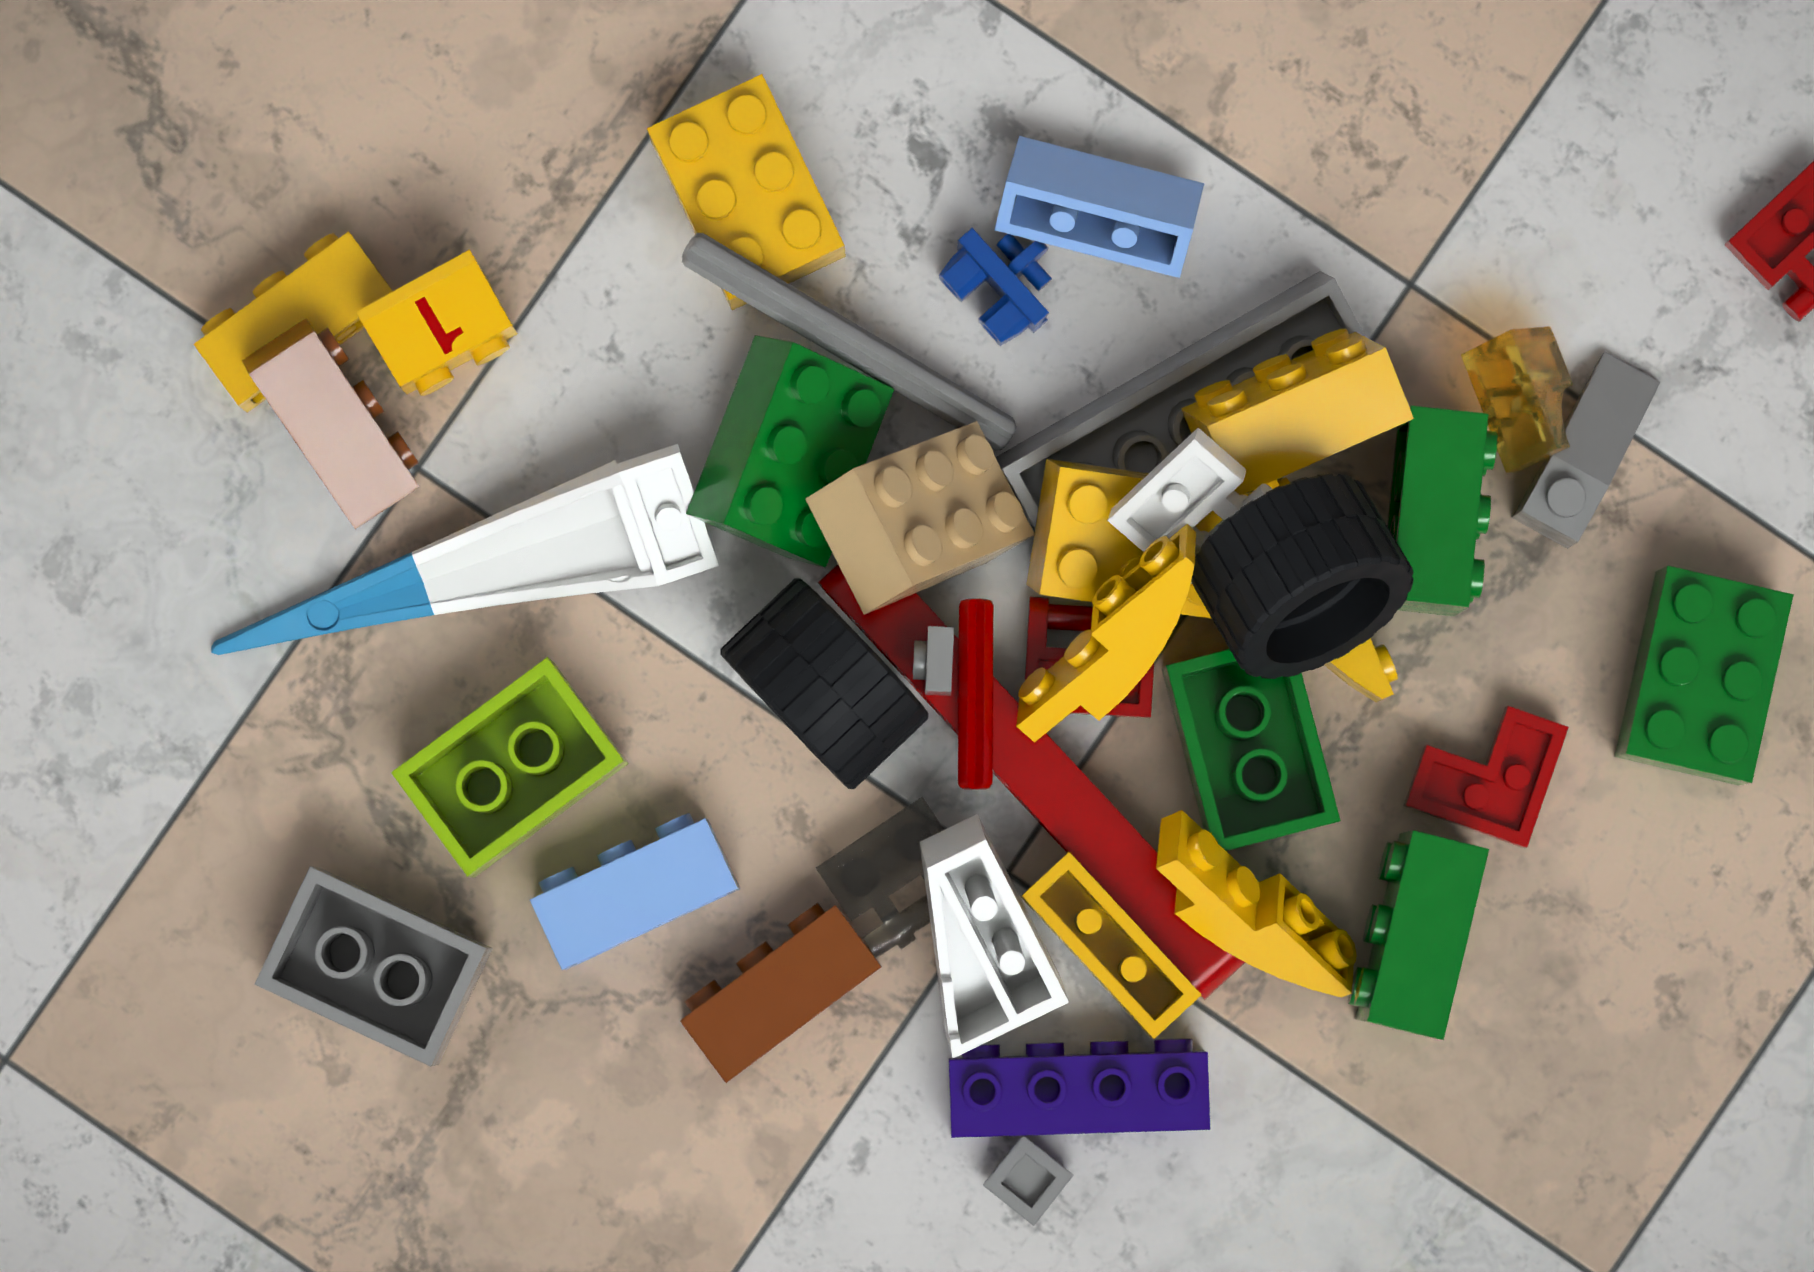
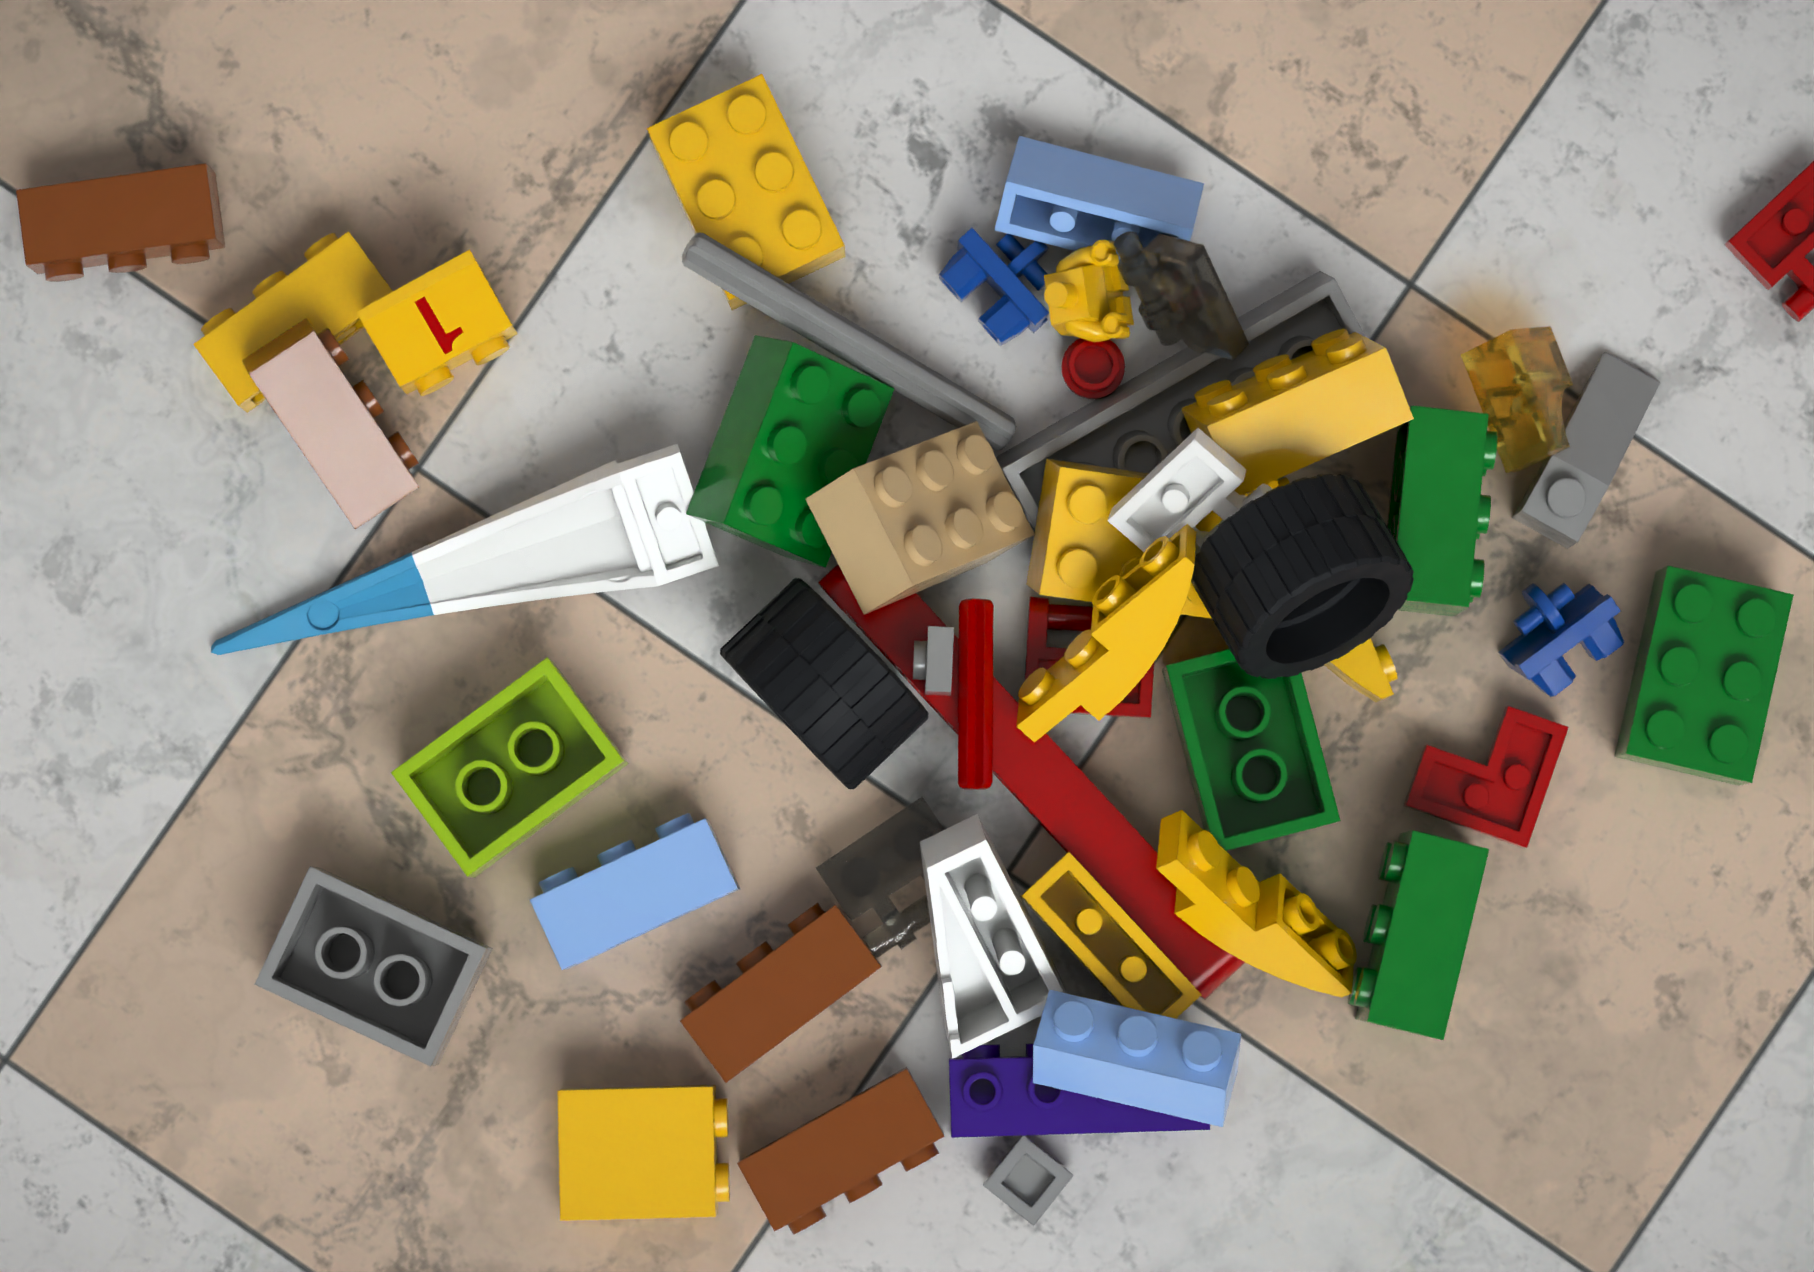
(121, 221): none -> dark orange brick
(641, 1152): none -> yellow brick
(842, 1152): none -> dark orange brick
(1088, 295): none -> yellow piece
(1093, 368): none -> red plate
(1136, 1058): none -> light blue brick
(1180, 294): none -> clear smoke plate
(1557, 625): none -> blue hips

